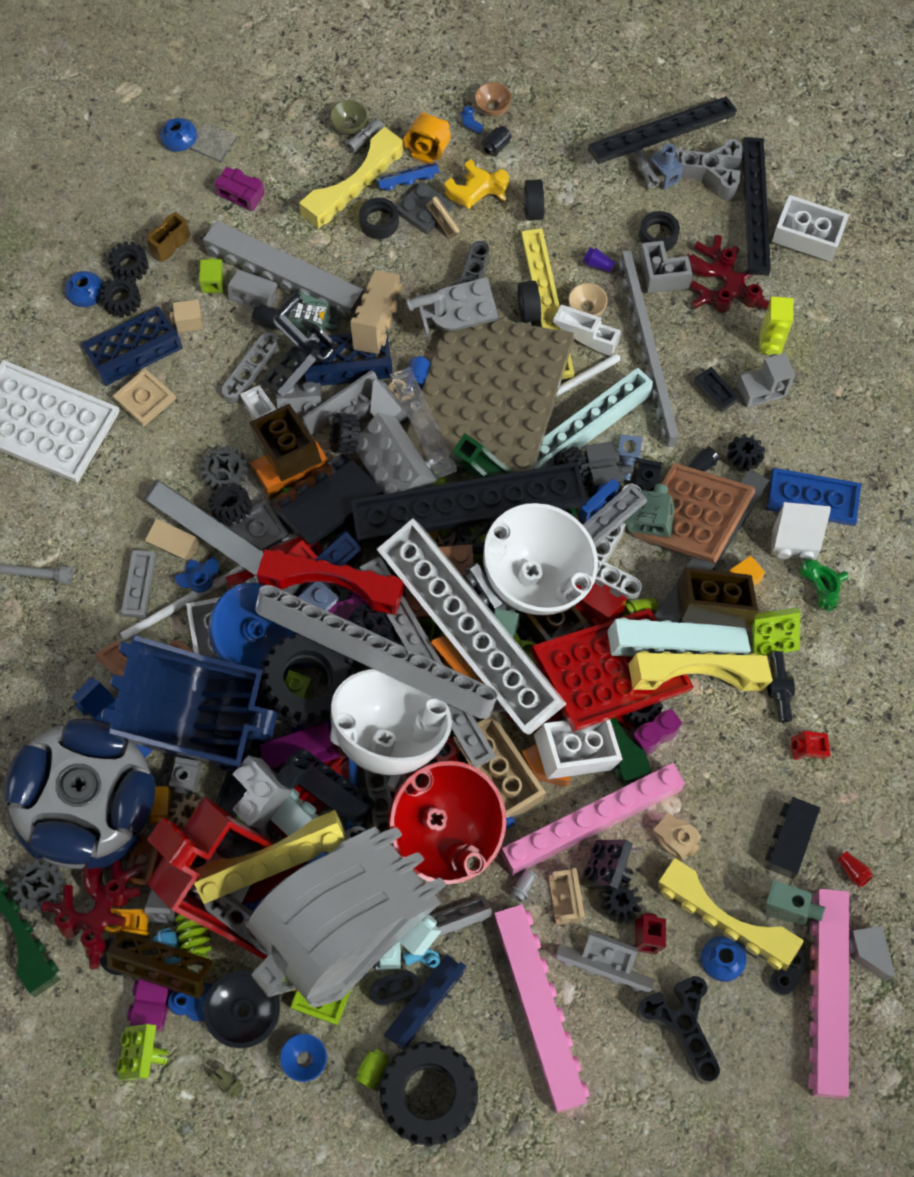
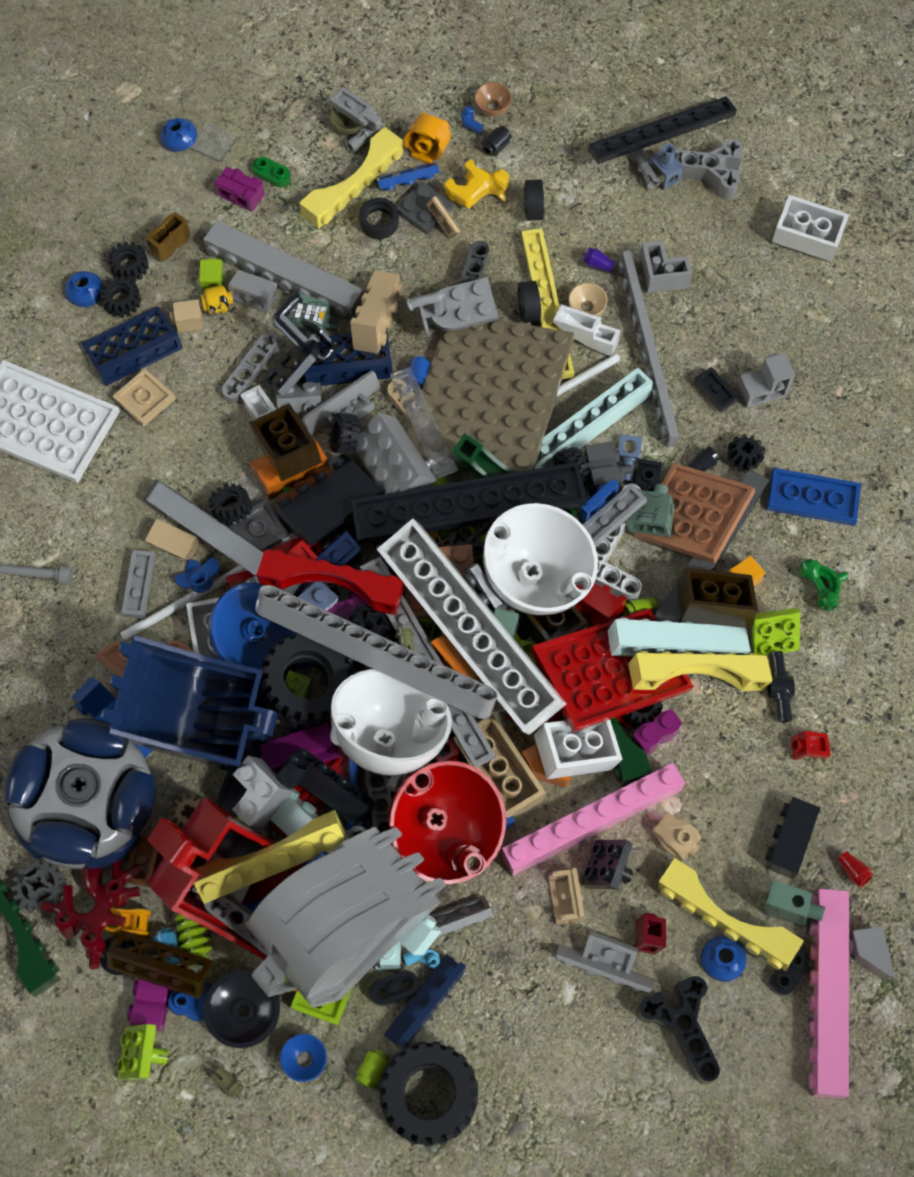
(158, 911): light grey slope -> none
(161, 806): light orange brick -> none
(188, 785): light grey brick -> none
(217, 300): none -> yellow head
(228, 461): dark grey gear -> none
(264, 315): black brick -> none
(270, 172): none -> green plate
(355, 108): none -> light grey hinge
(386, 402): light grey slope -> none
(405, 637): none -> olive pin
(523, 885): light grey pin -> none
(540, 1009): bright pink brick -> none
(630, 900): black gear -> none
(660, 218): black tyre -> none
(723, 268): dark red plant -> none
(756, 206): black plate -> none
(776, 325): neon yellow brick -> none
(799, 531): white slope -> none

